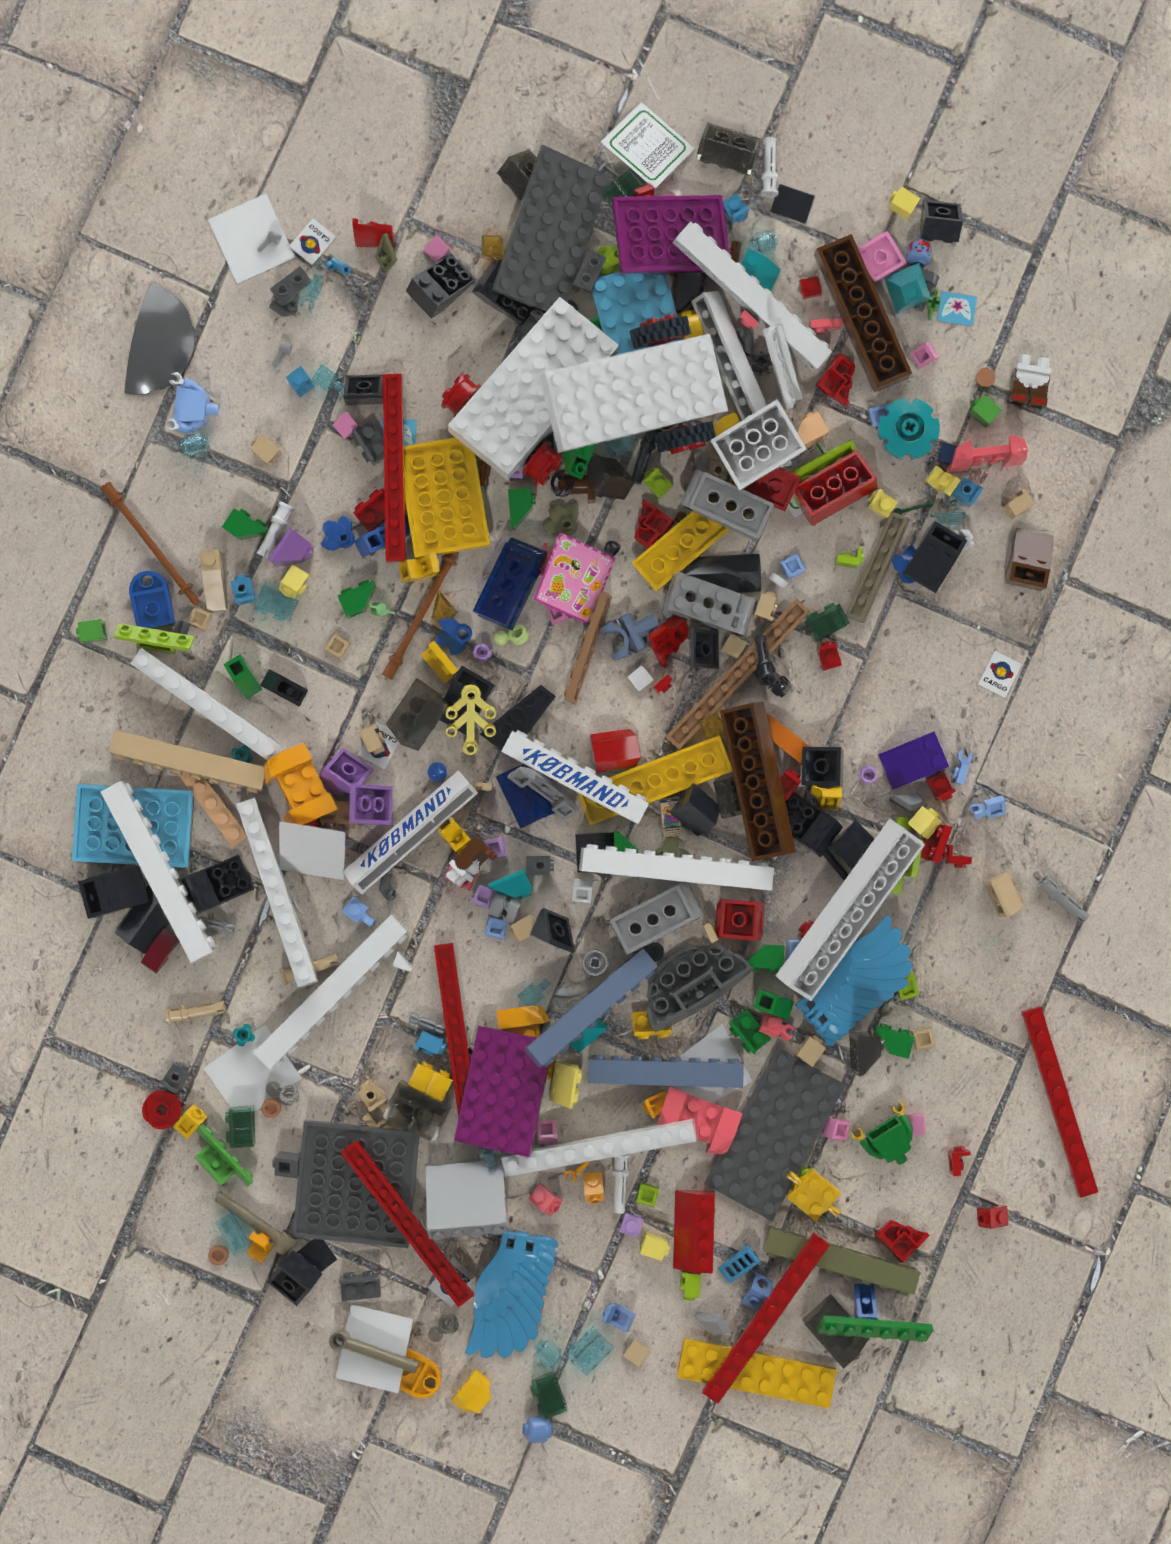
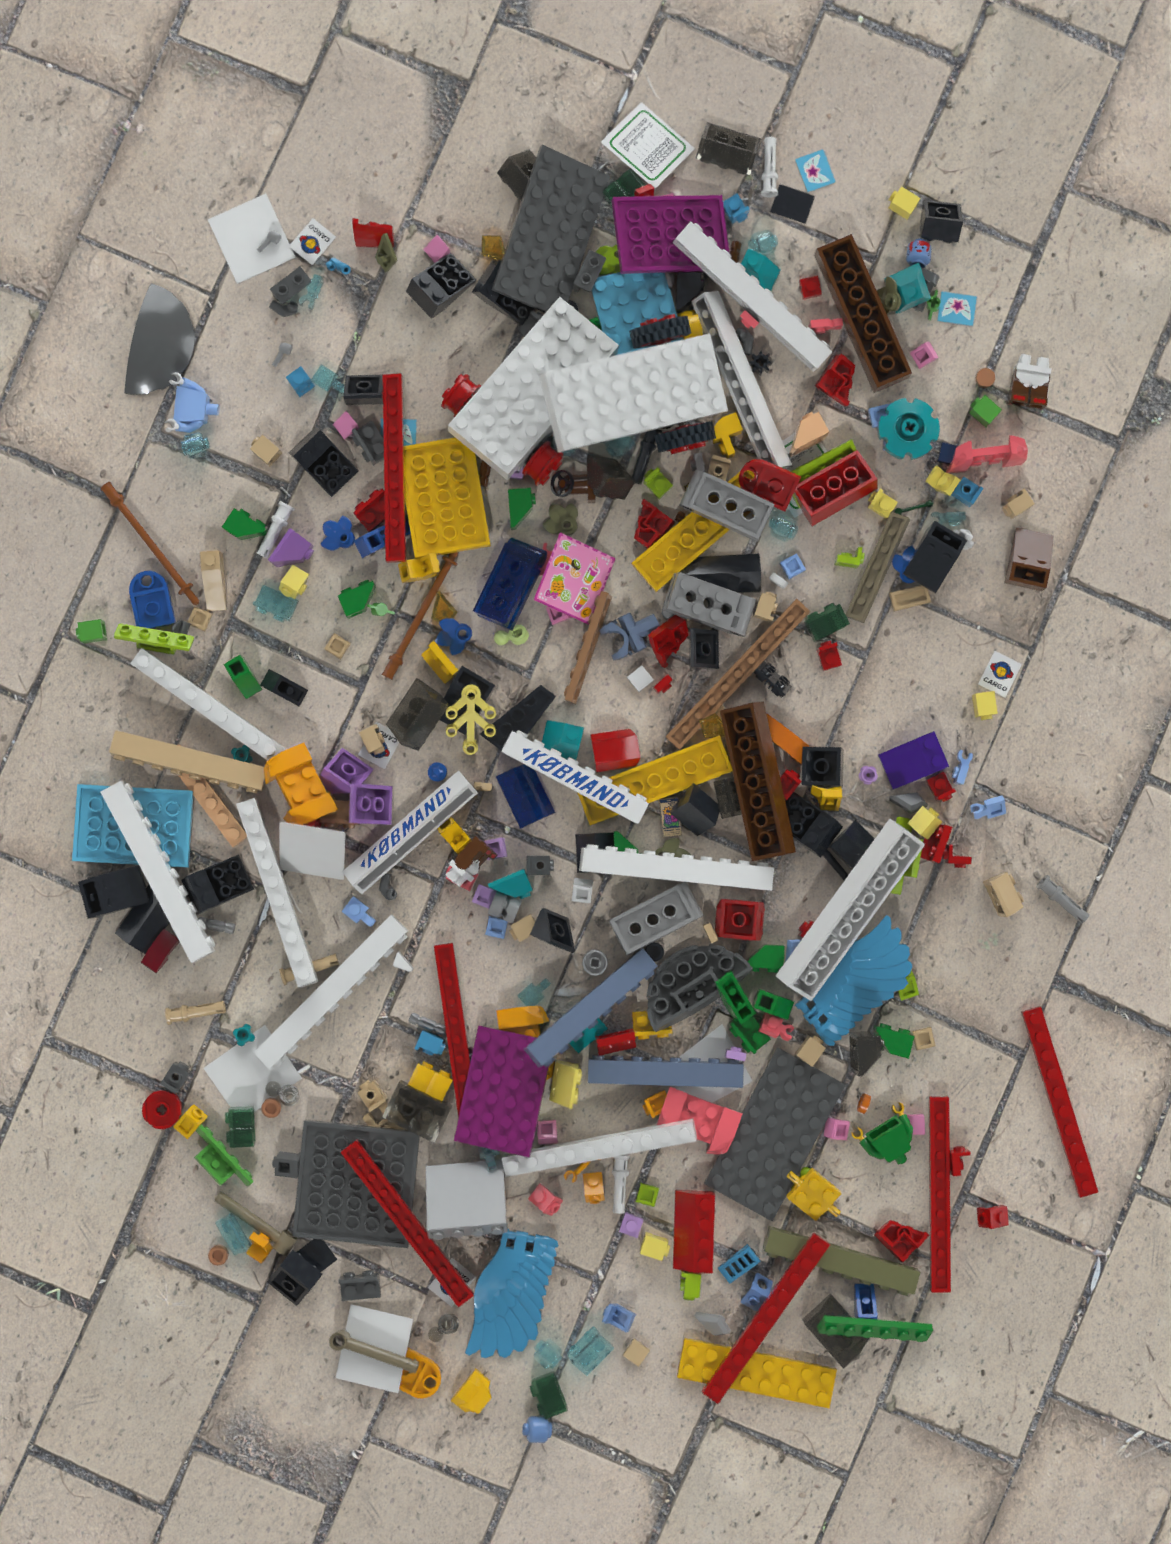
(248, 594): dark azure brick -> none
(323, 461): none -> black slope
(482, 657): lavender plate -> none
(561, 801): light grey slope -> none
(563, 738): none -> teal slope
(577, 460): green slope -> none
(612, 548): black hinge -> none
(615, 1041): none -> red bracket
(734, 646): tan tile -> none
(734, 998): none -> green slope
(735, 1053): none -> lavender plate
(758, 444): white slope -> none
(764, 664): black pin -> none
(782, 365): white fence -> none
(783, 527): none -> clear light blue head
(815, 170): none -> medium azure sticker
(863, 1103): none -> orange tile
(881, 257): bright pink plate -> none
(889, 297): none -> olive plate
(909, 598): none -> tan tile
(939, 1194): none -> red plate
(984, 705): none -> light yellow brick

